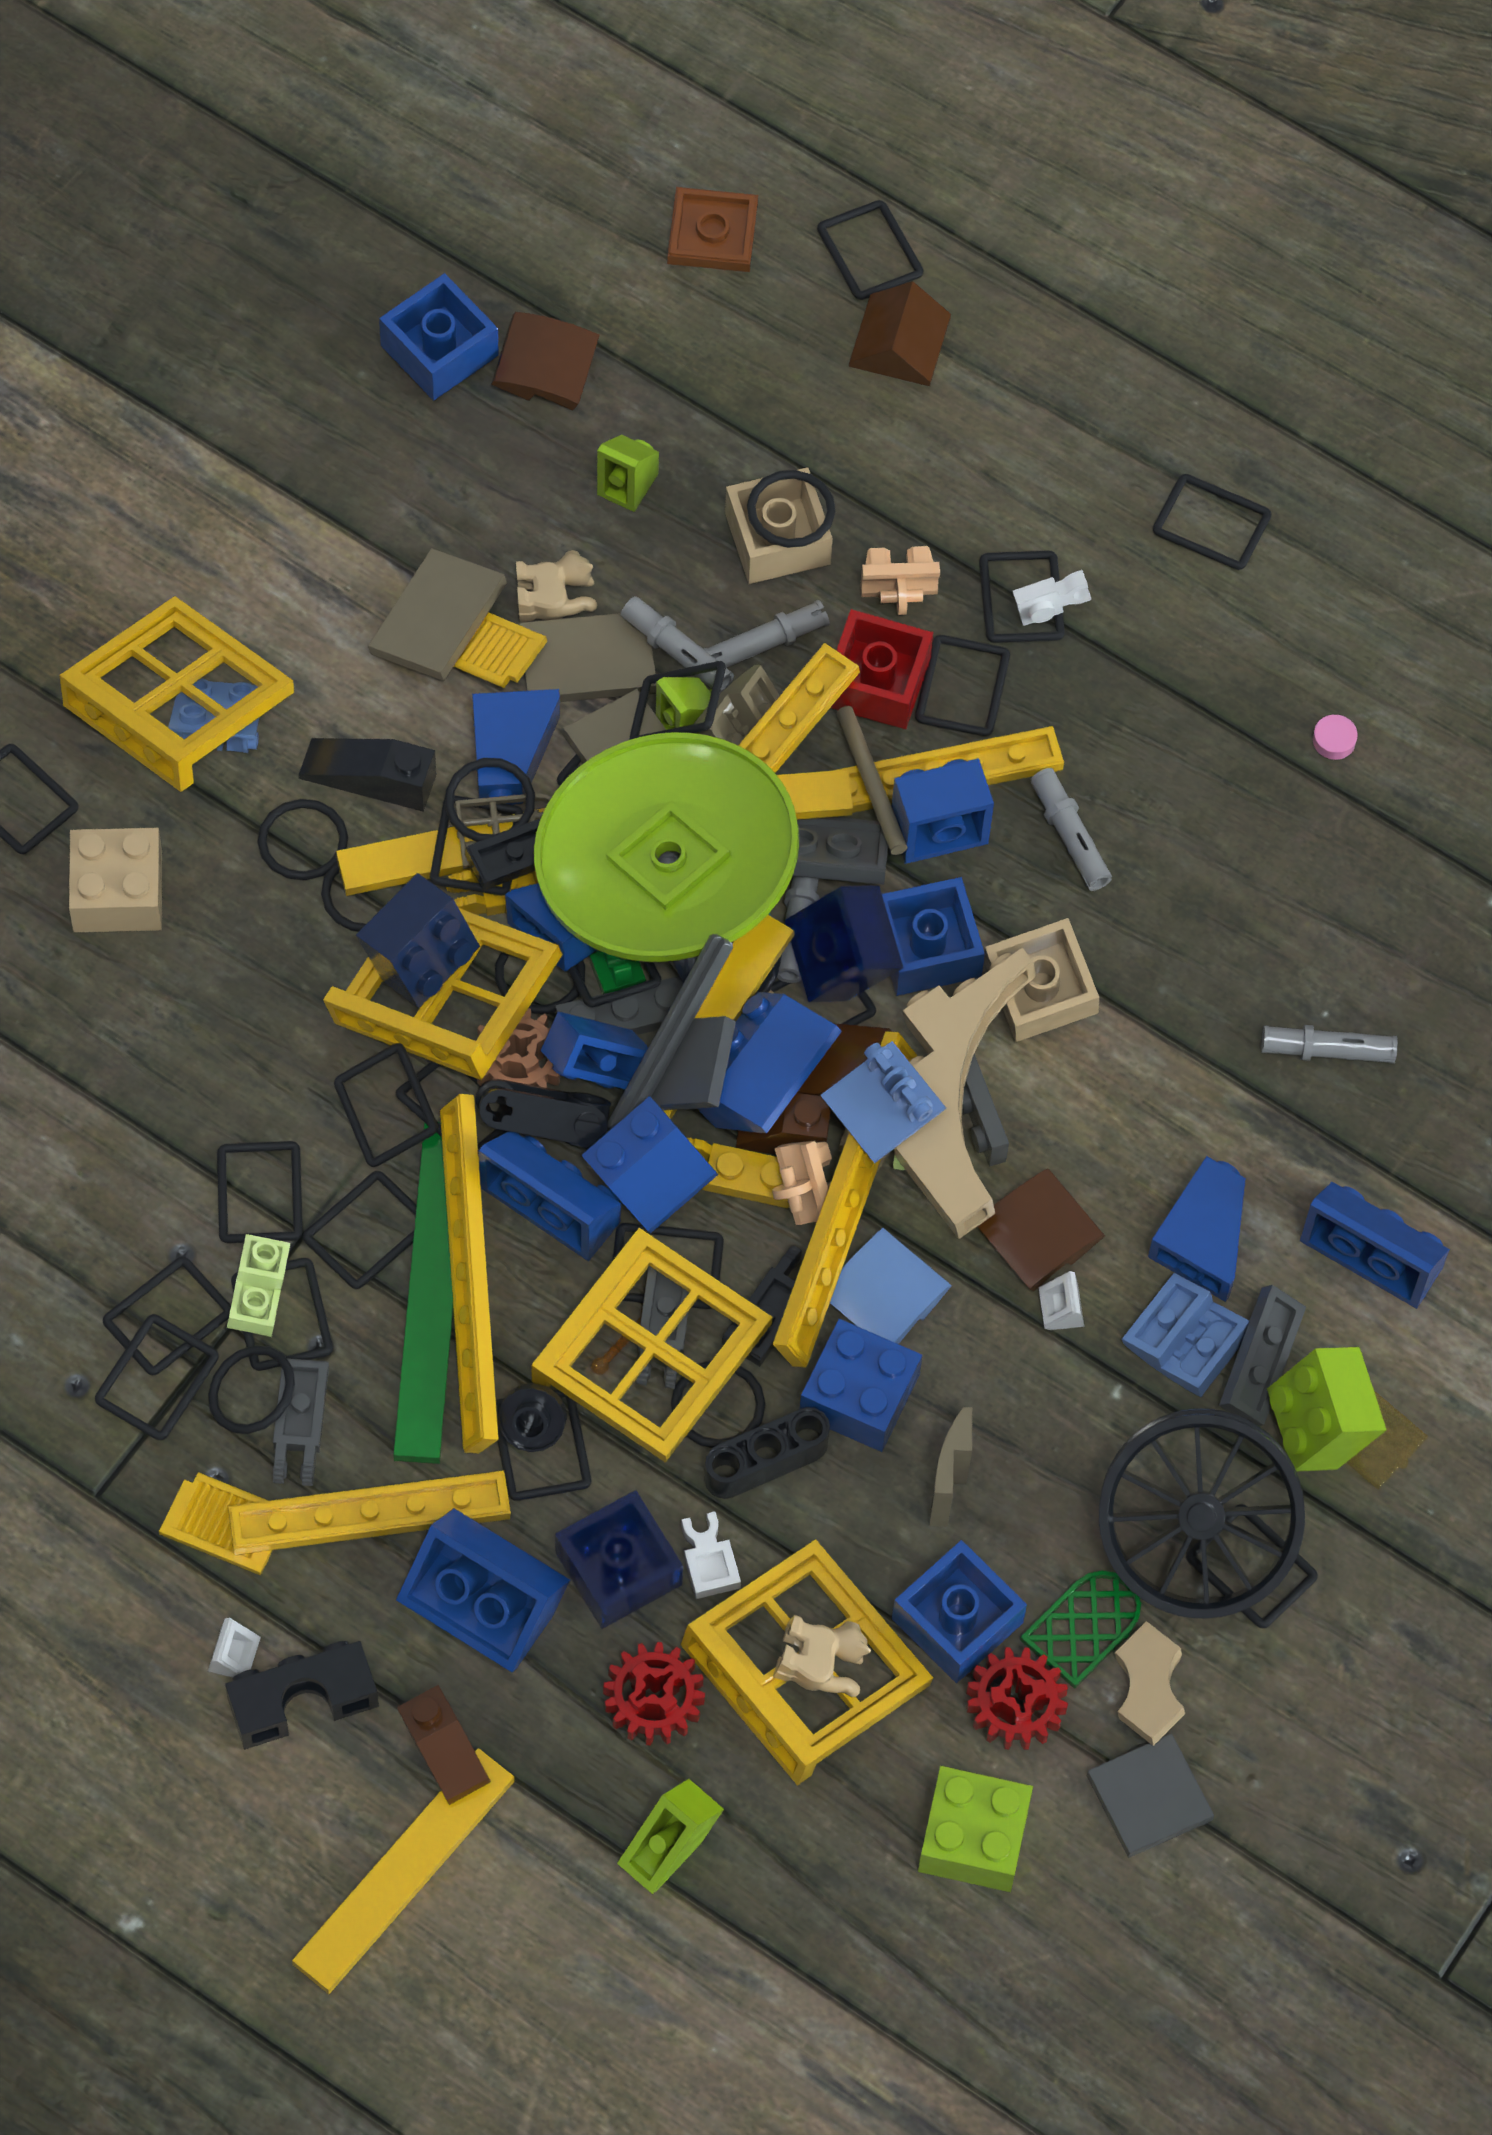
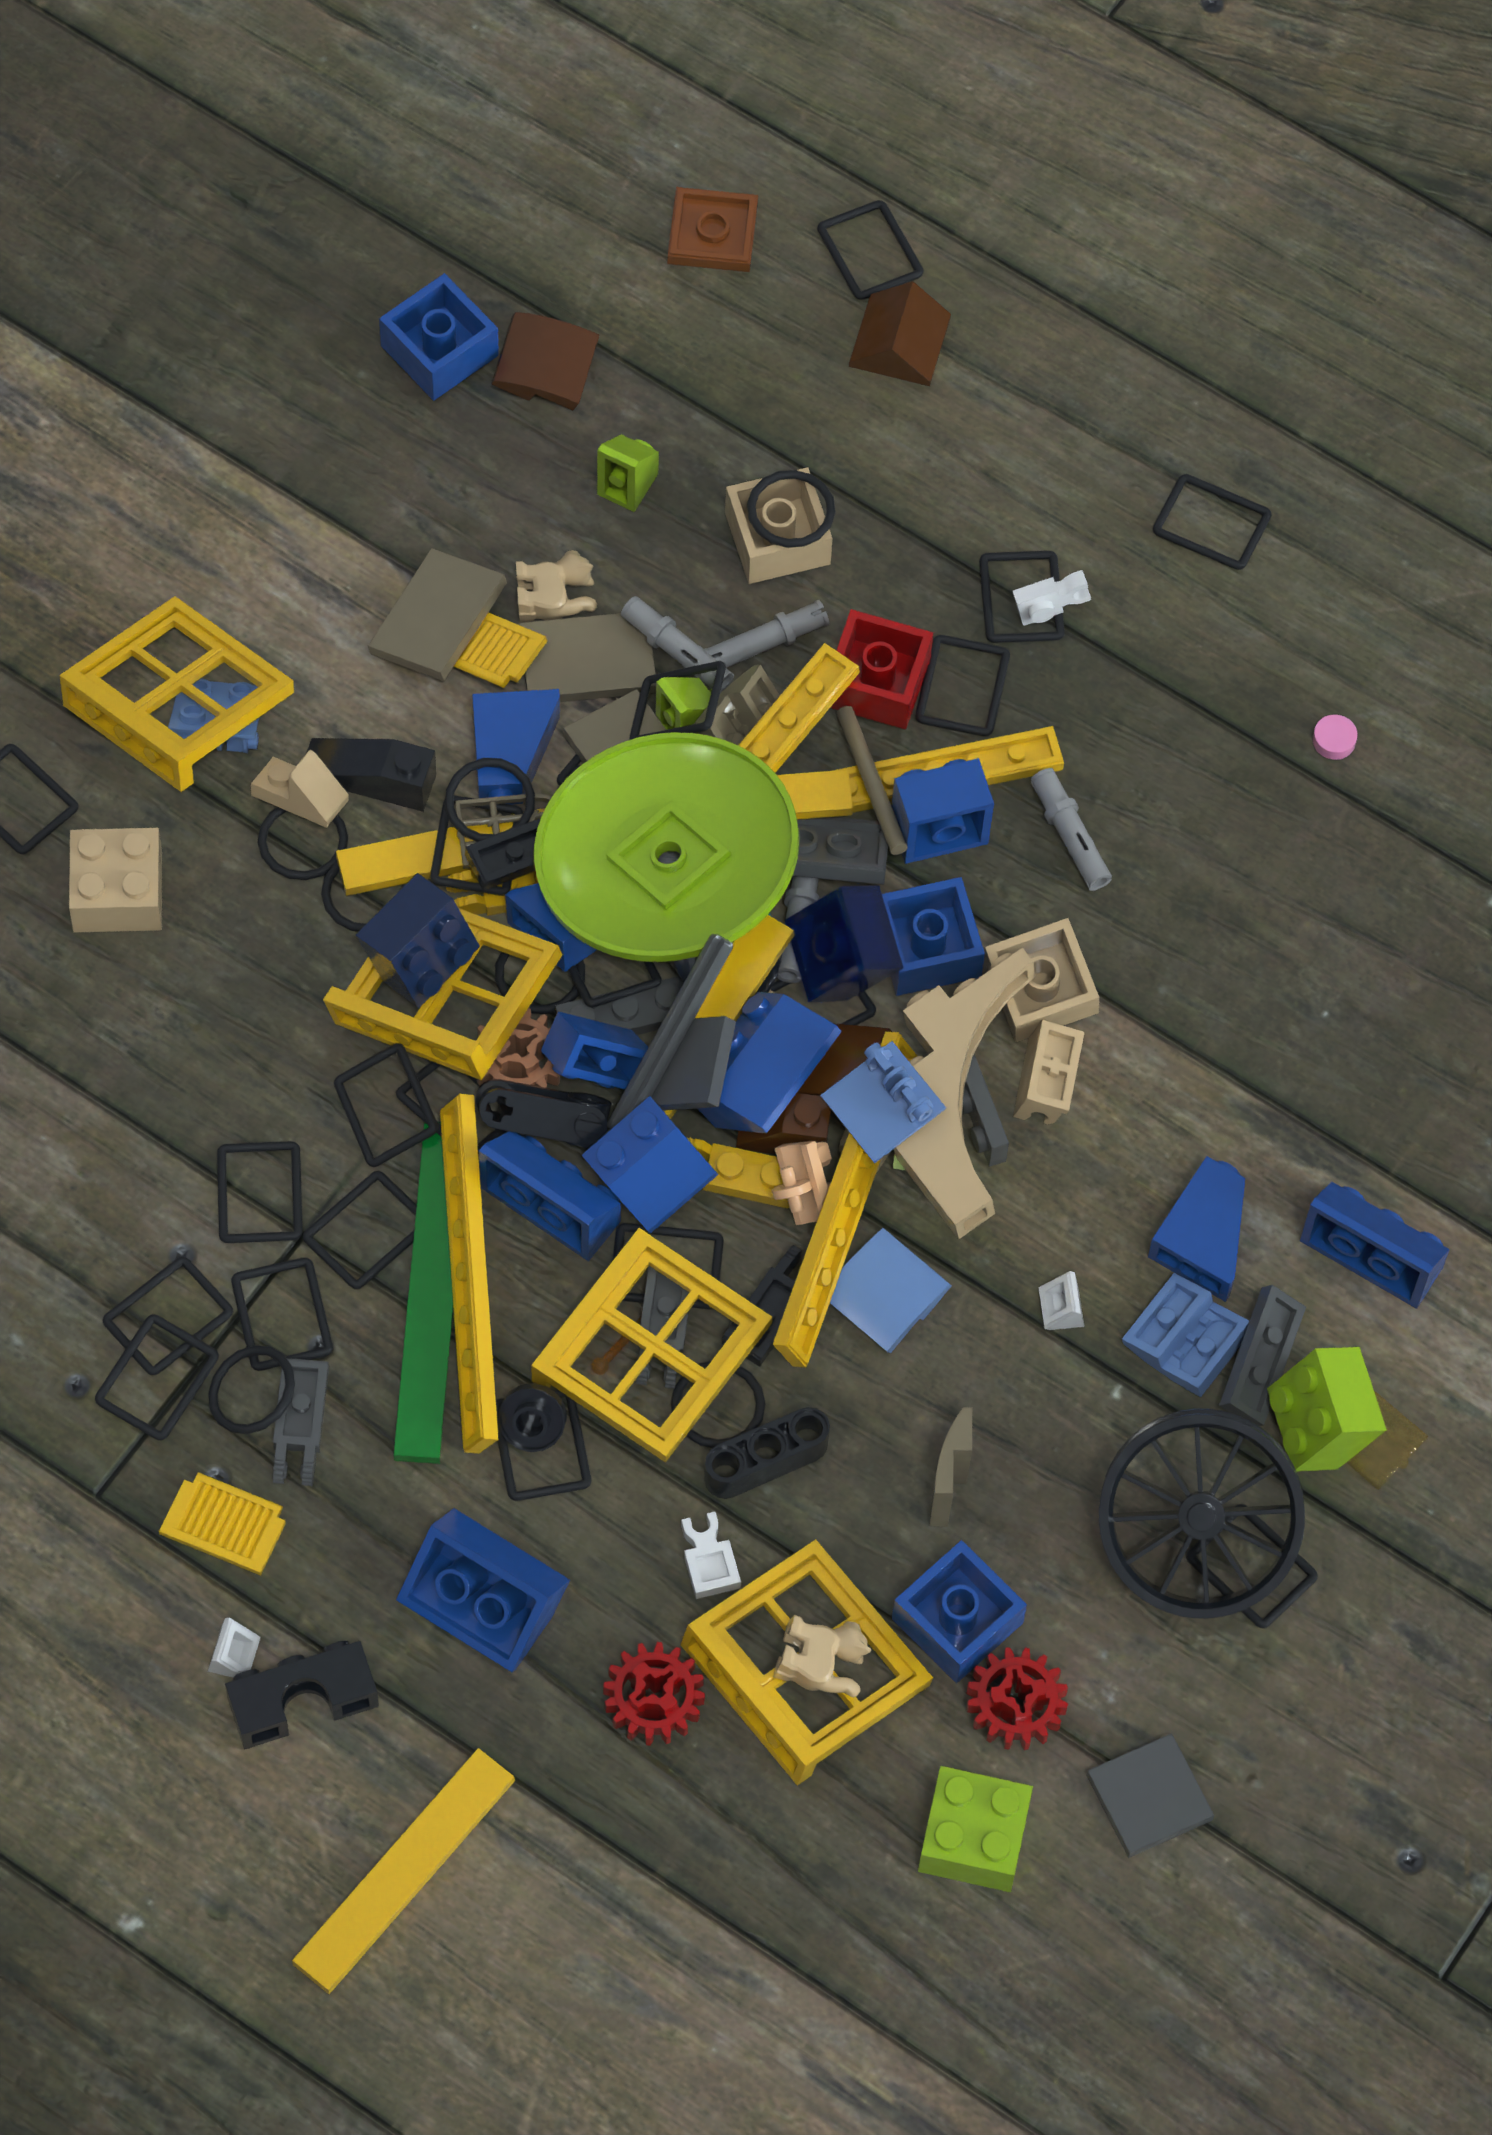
(258, 1285): yellowish green slope -> none
(301, 789): none -> tan slope
(366, 1512): yellow tile -> none
(443, 1744): reddish brown slope -> none
(615, 972): green tile -> none
(619, 1559): clear blue brick -> none
(670, 1835): lime slope -> none
(862, 1384): blue brick -> none
(900, 581): light nougat hips -> none
(1040, 1229): reddish brown slope -> none
(1049, 1071): none -> tan hinge
(1074, 1680): green window -> none
(1149, 1663): tan tile -> none
(1328, 1044): light grey pin -> none

